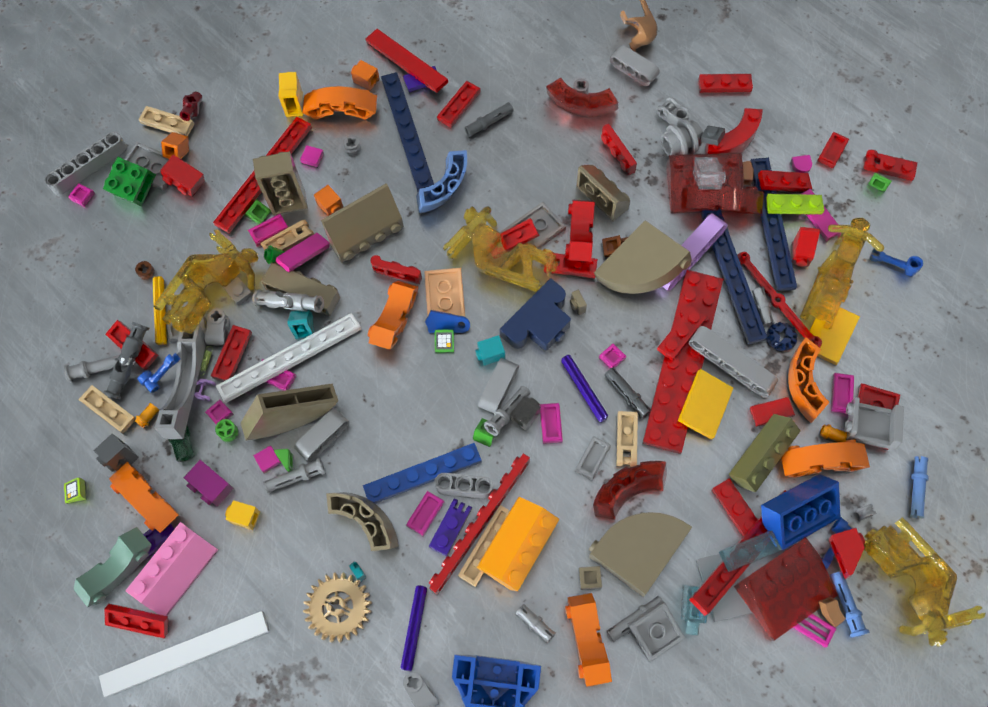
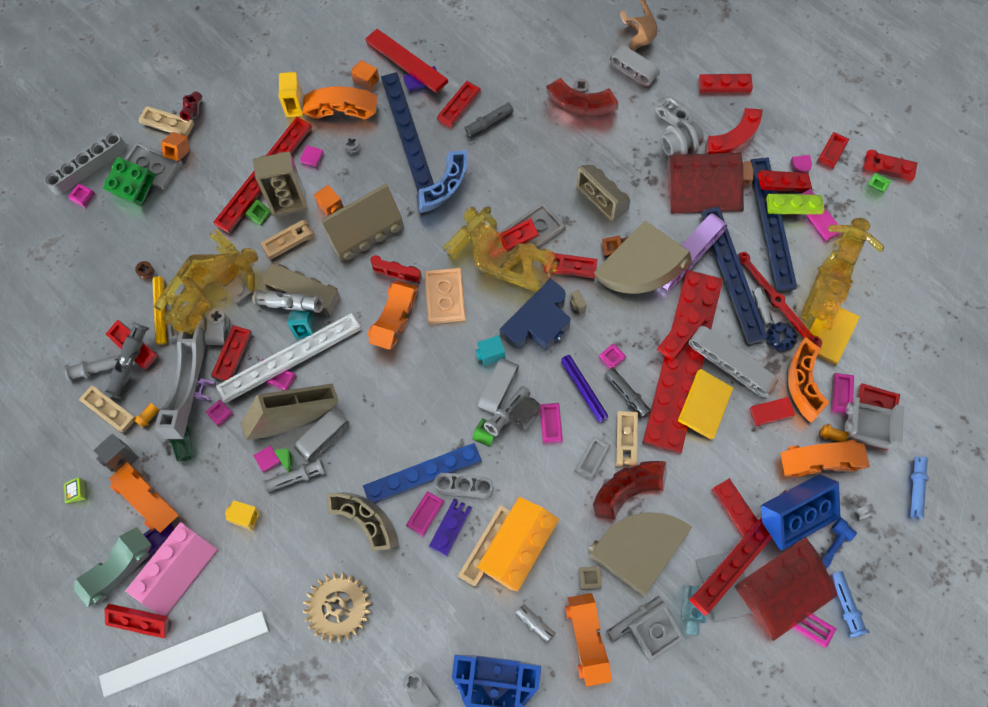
(151, 380): blue brick -> none
(182, 176): red brick -> none
(206, 358): yellowish green piece -> none
(208, 483): magenta brick -> none
(222, 429): bright green wheel -> none
(267, 229): dark pink tile -> none
(271, 253): green cone -> none
(302, 252): dark pink tile -> none
(360, 575): teal tile -> none
(413, 628): dark purple axle -> none
(444, 340): slope -> none
(446, 321): blue piece -> none
(474, 529): red plate -> none
(580, 237): red brick -> none
(618, 149): red plate -> none
(708, 173): clear brick -> none
(713, 135): dark grey plate -> none
(728, 198): clear red brick -> none
(750, 551): clear light blue tile -> none
(764, 452): olive brick -> none
(804, 246): red slope -> none
(831, 611): medium nougat piece -> none
(847, 549): red slope -> none
(911, 267): blue brick -> none
(932, 580): clear yellow piece -> none

